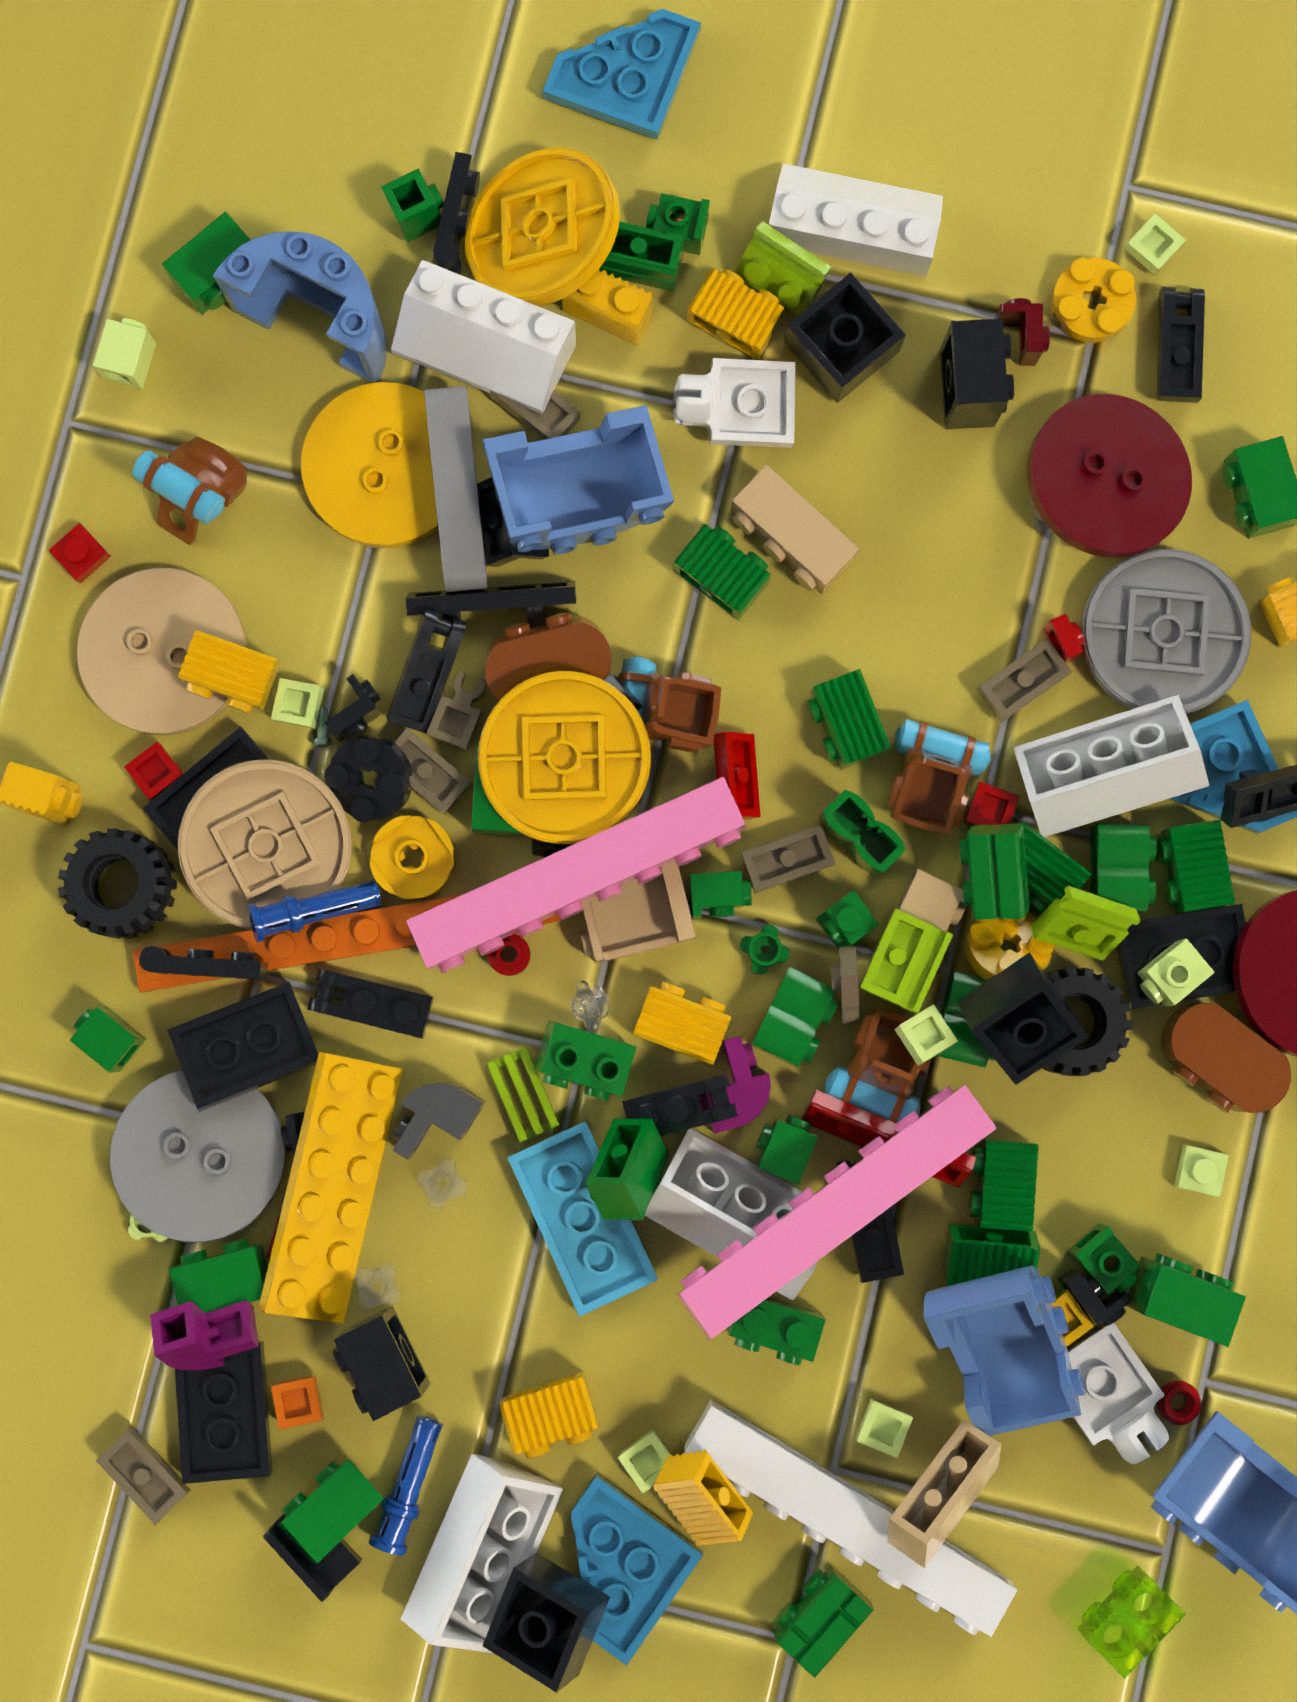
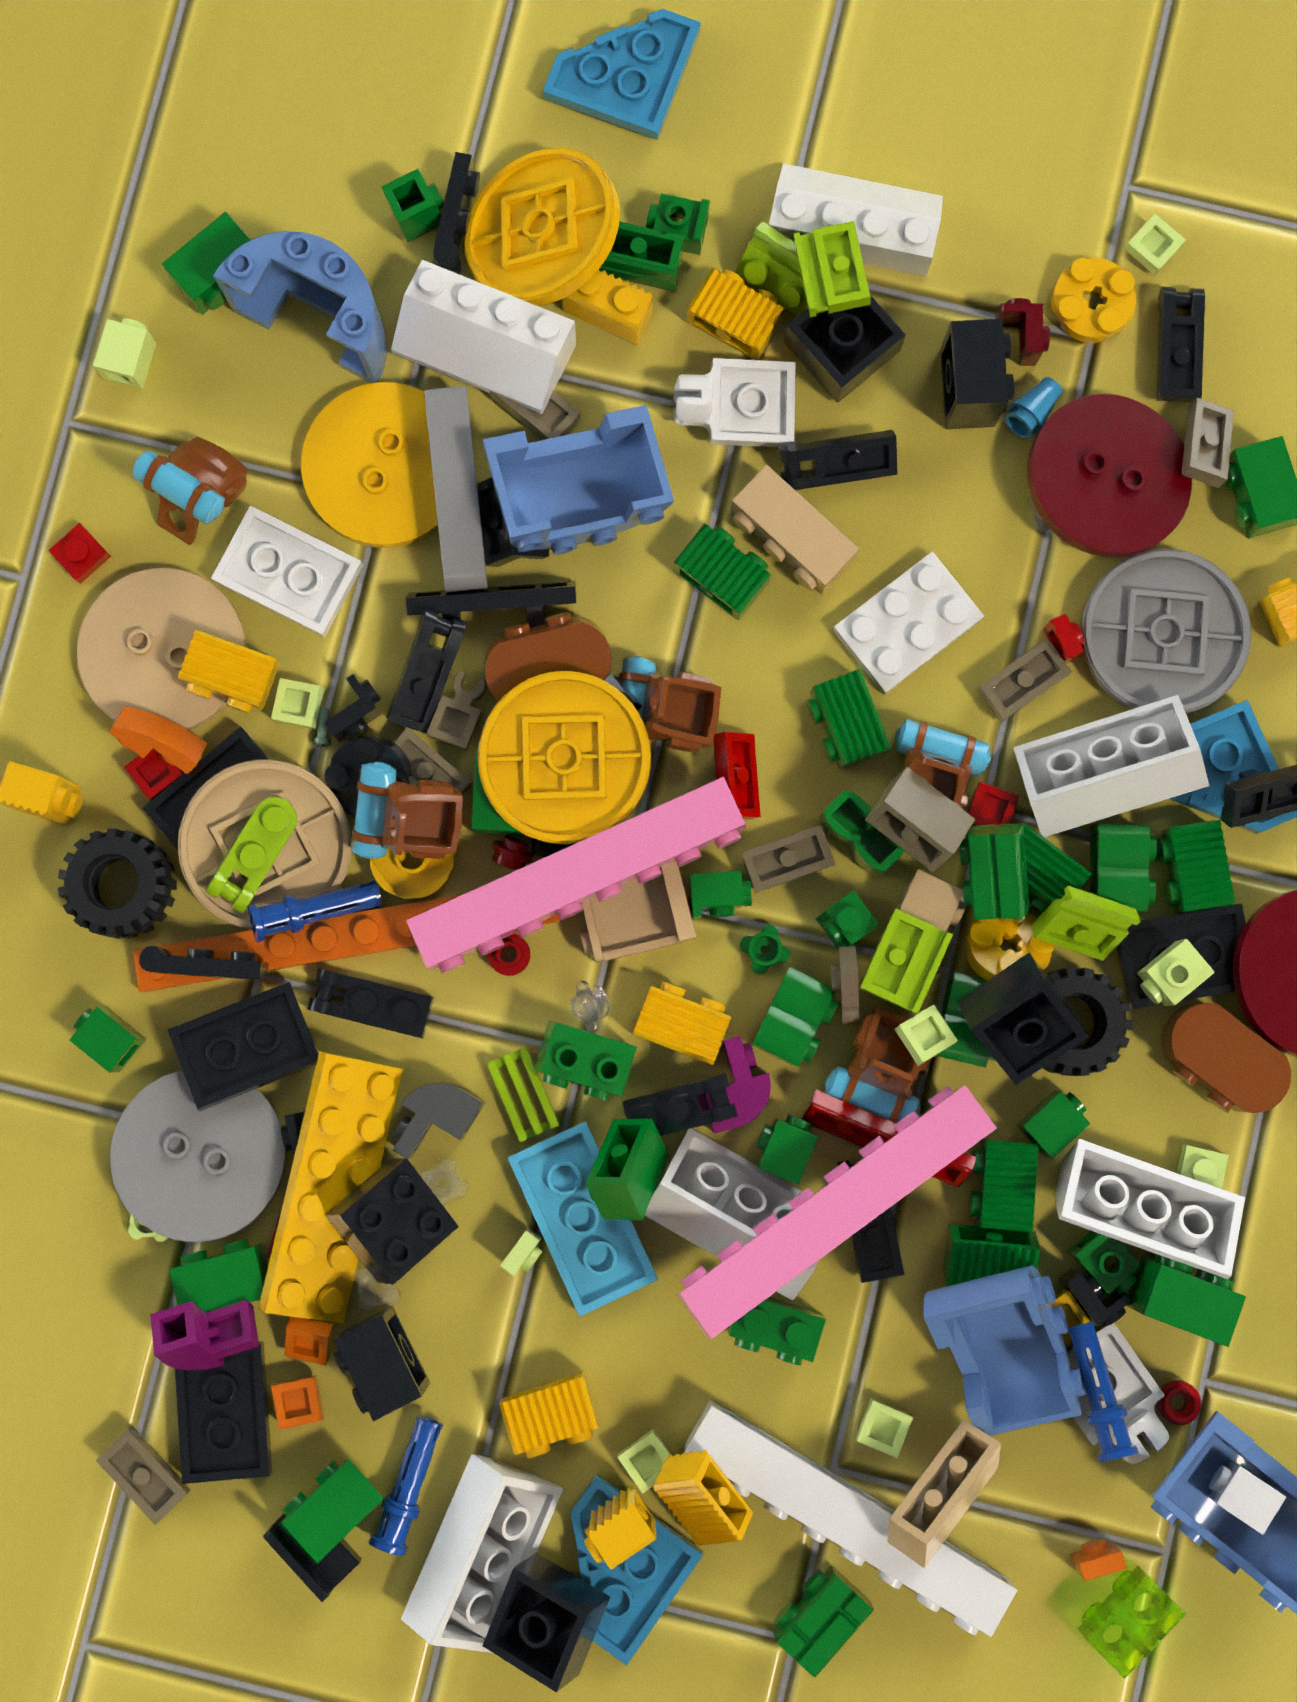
(145, 730): none -> orange slope
(254, 851): none -> lime plate
(287, 571): none -> white plate
(308, 1340): none -> orange plate
(392, 1220): none -> black brick
(405, 816): none -> dark orange piece
(511, 853): none -> red plate
(523, 1253): none -> yellowish green plate
(620, 1528): none -> yellow brick
(832, 269): none -> lime plate
(839, 459): none -> black plate
(908, 623): none -> white plate
(920, 819): none -> dark tan brick
(1032, 409): none -> dark azure cone
(1054, 1122): none -> green brick
(1084, 1337): none -> blue pin
(1098, 1559): none -> orange plate
(1149, 1207): none -> white slope
(1207, 442): none -> dark tan plate
(1245, 1496): none -> white brick

